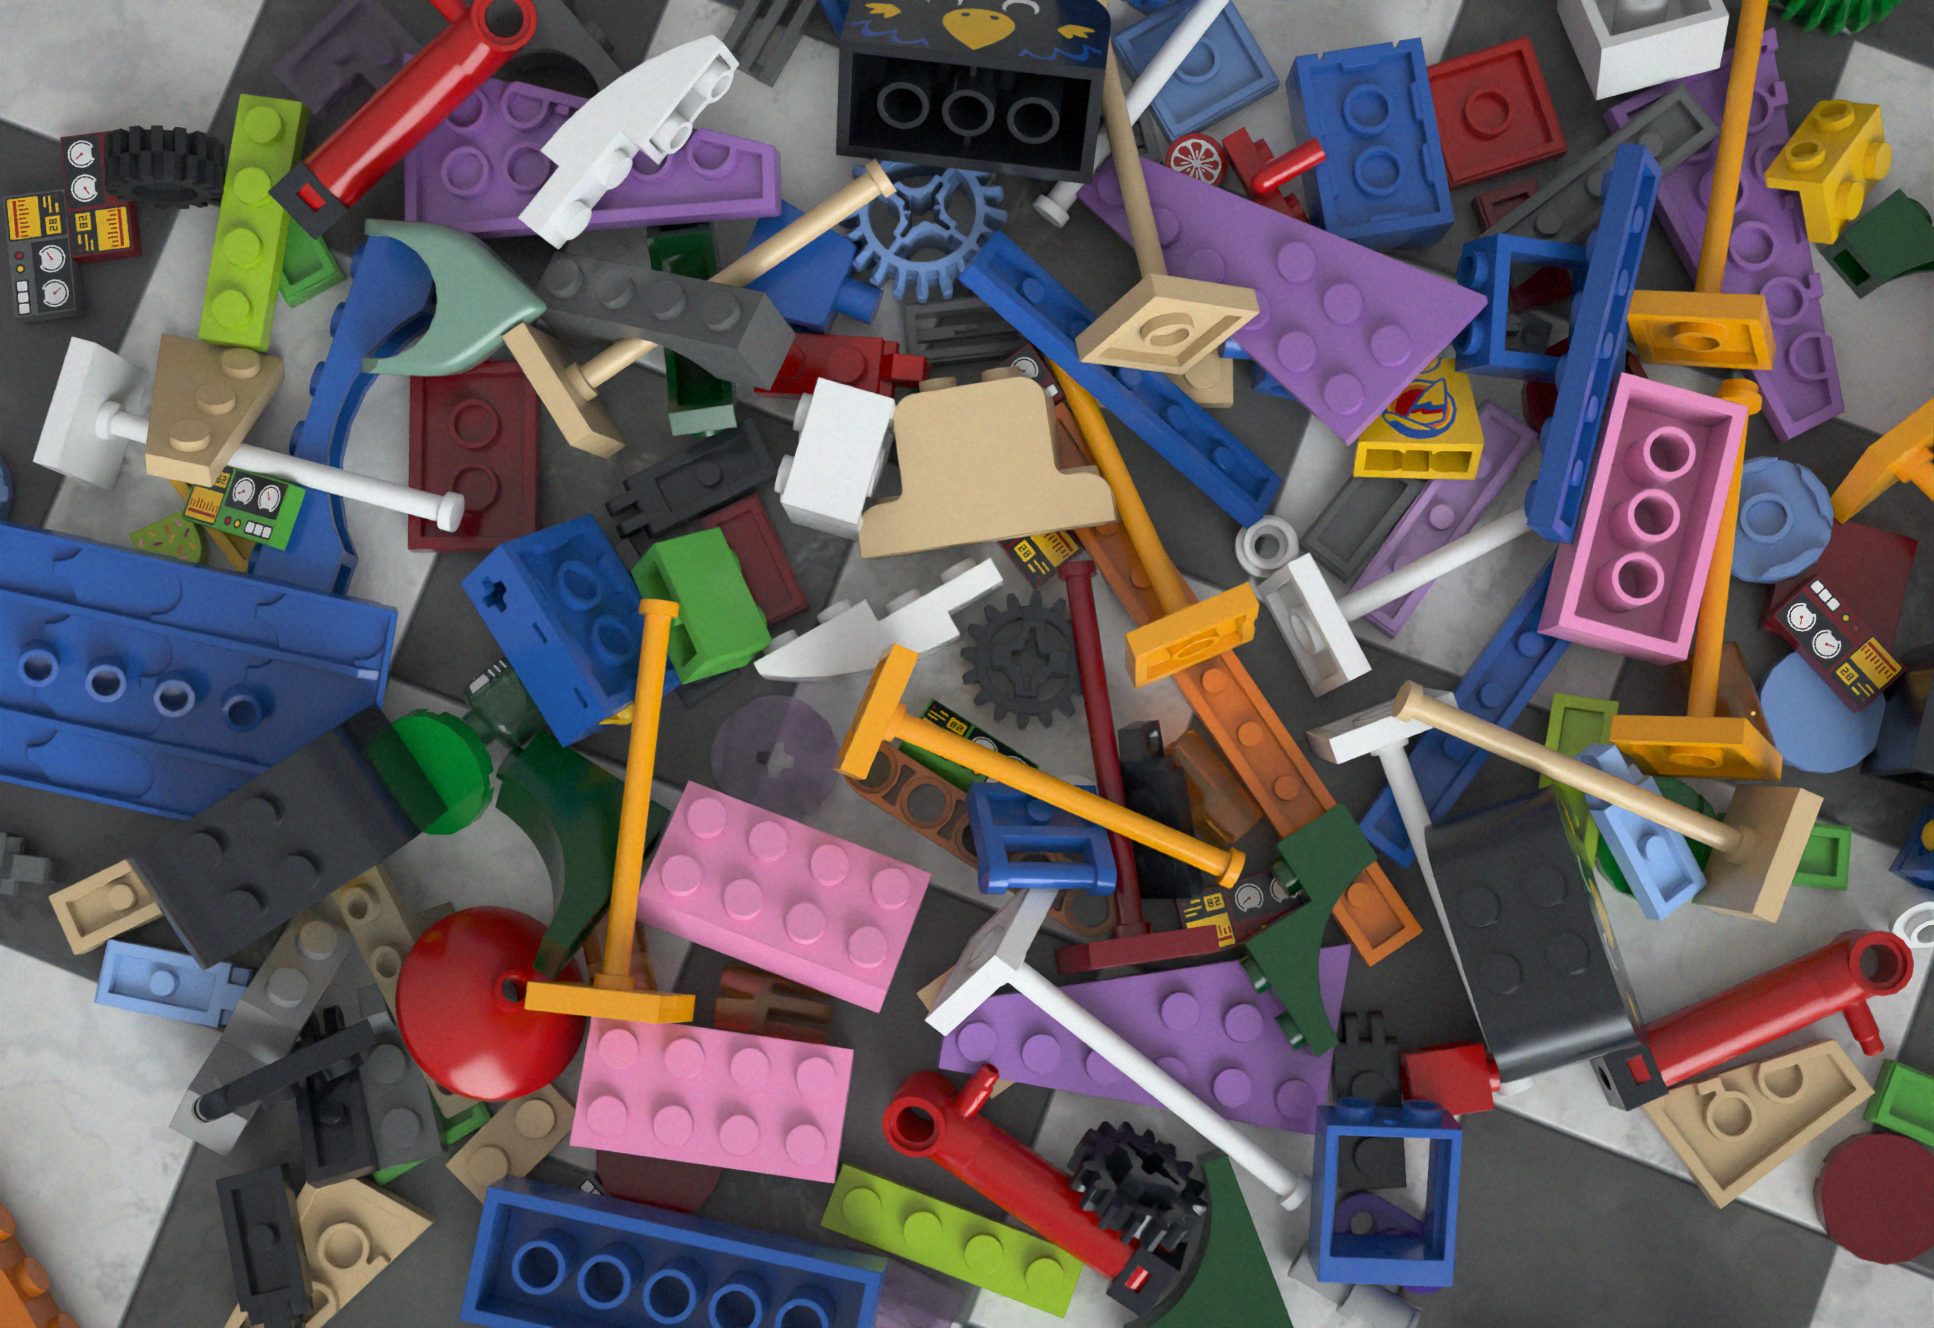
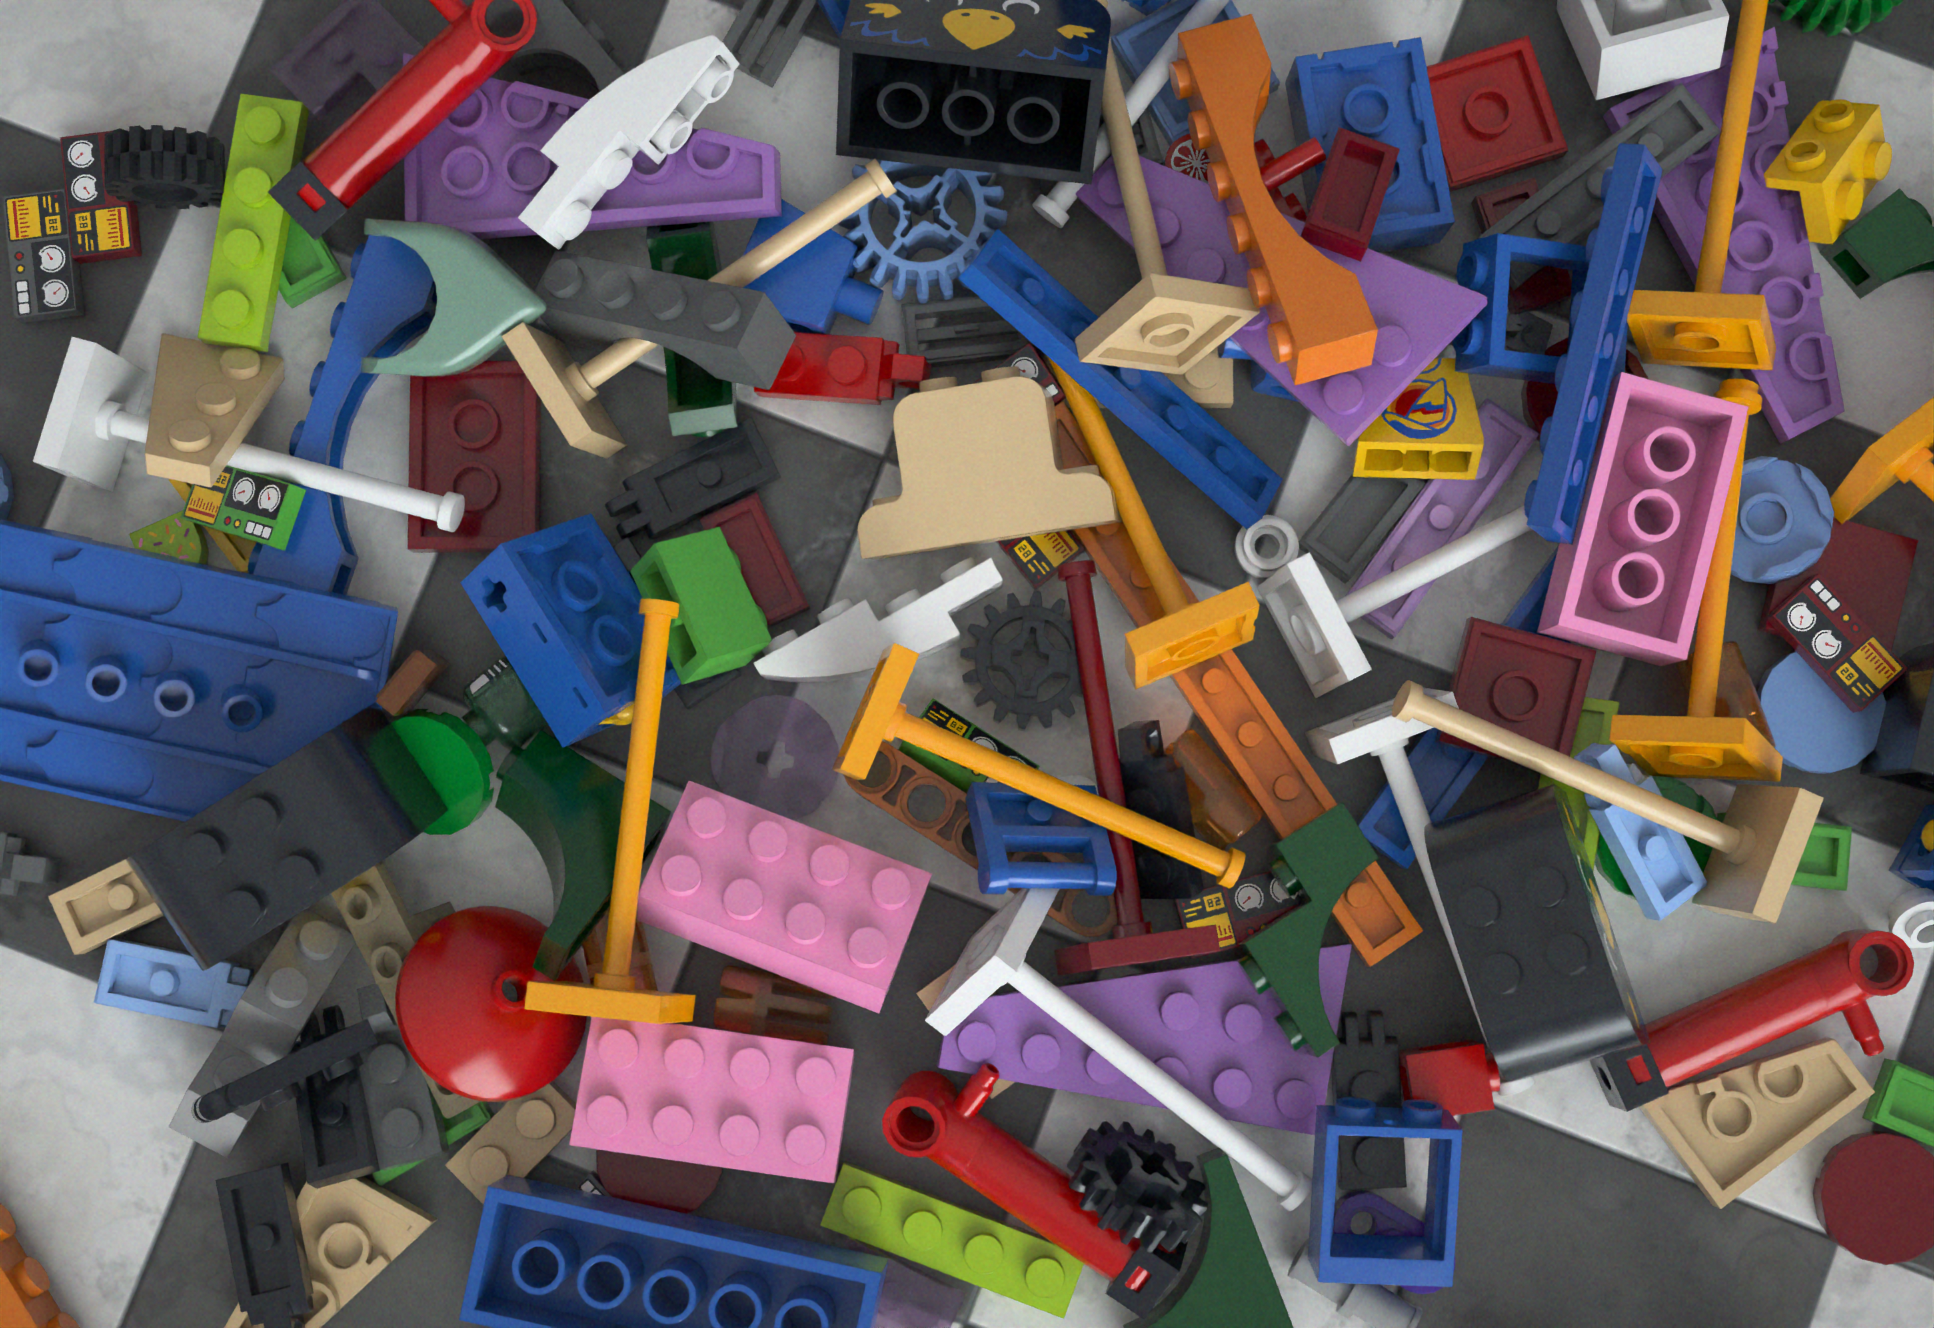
(411, 681): none -> reddish brown tile
(838, 458): white brick -> none
(1312, 303): none -> orange arch
(1349, 194): none -> dark red tile
(1519, 684): none -> dark red tile

